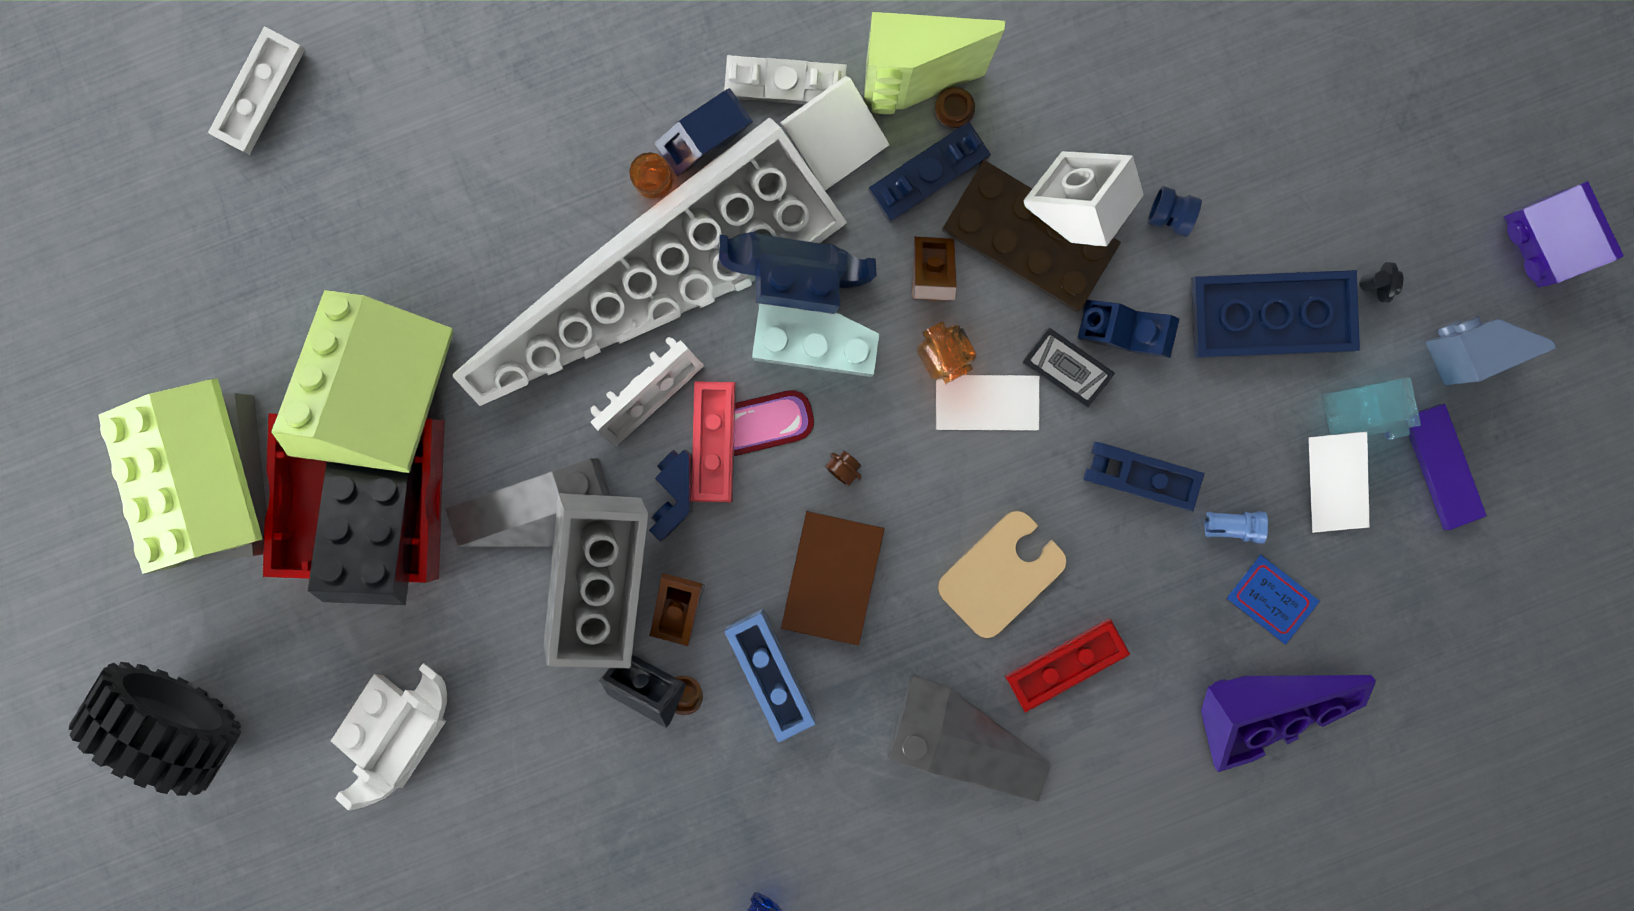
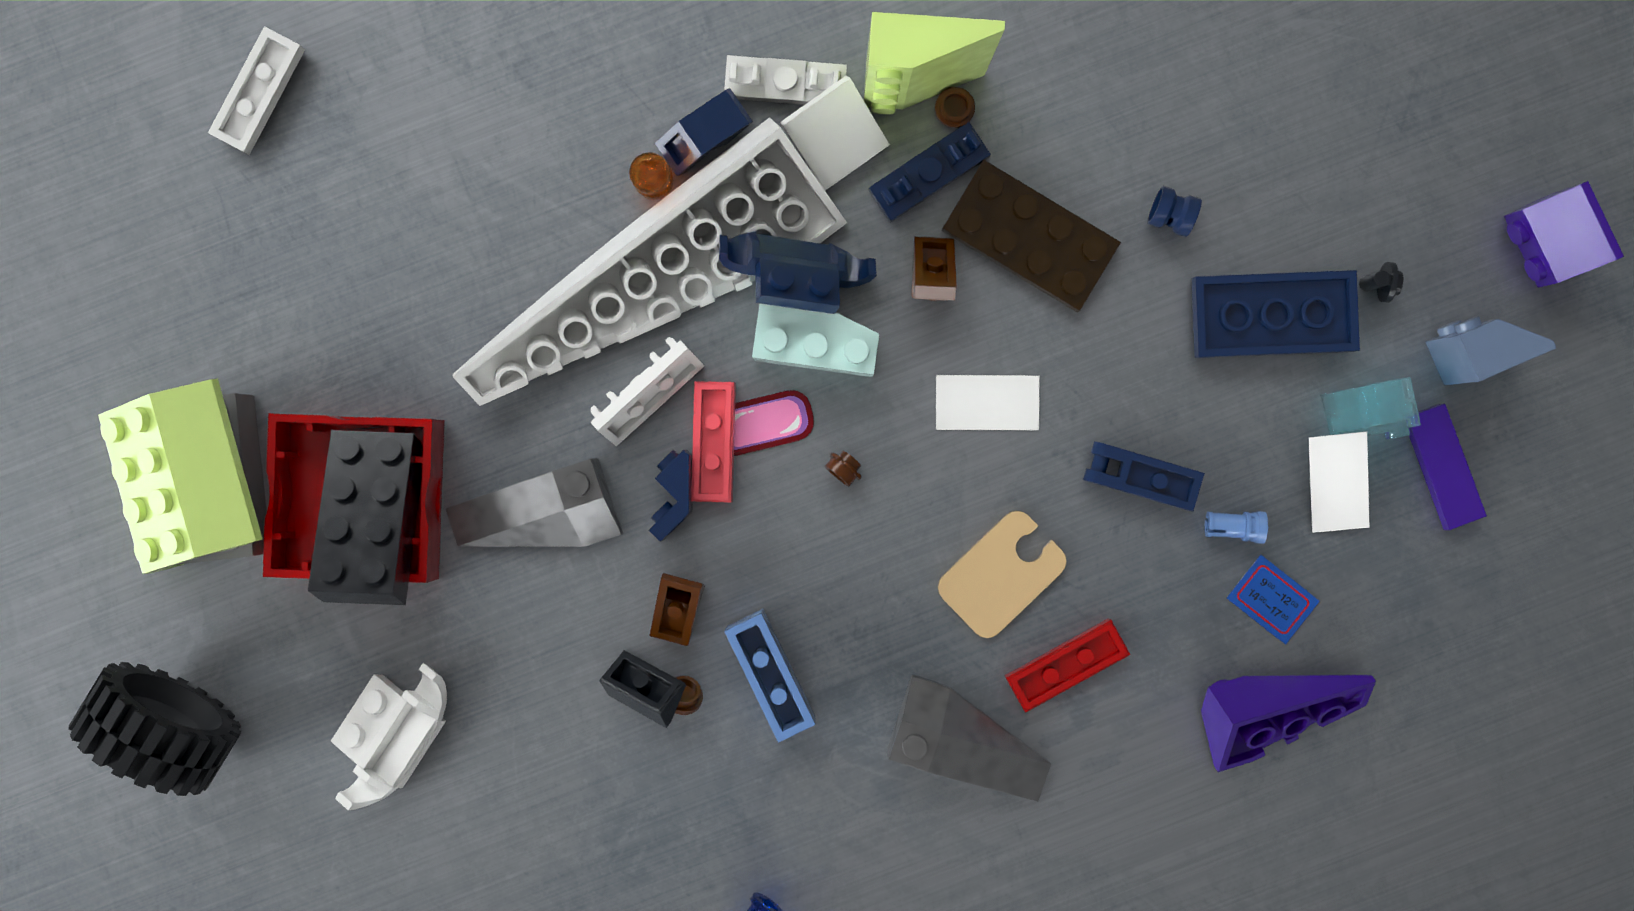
(362, 384): yellowish green slope -> none
(595, 581): light grey brick -> none
(832, 578): reddish brown tile -> none
(946, 352): clear orange head -> none
(1068, 367): slope -> none
(1087, 195): white slope -> none
(1128, 329): dark blue slope -> none

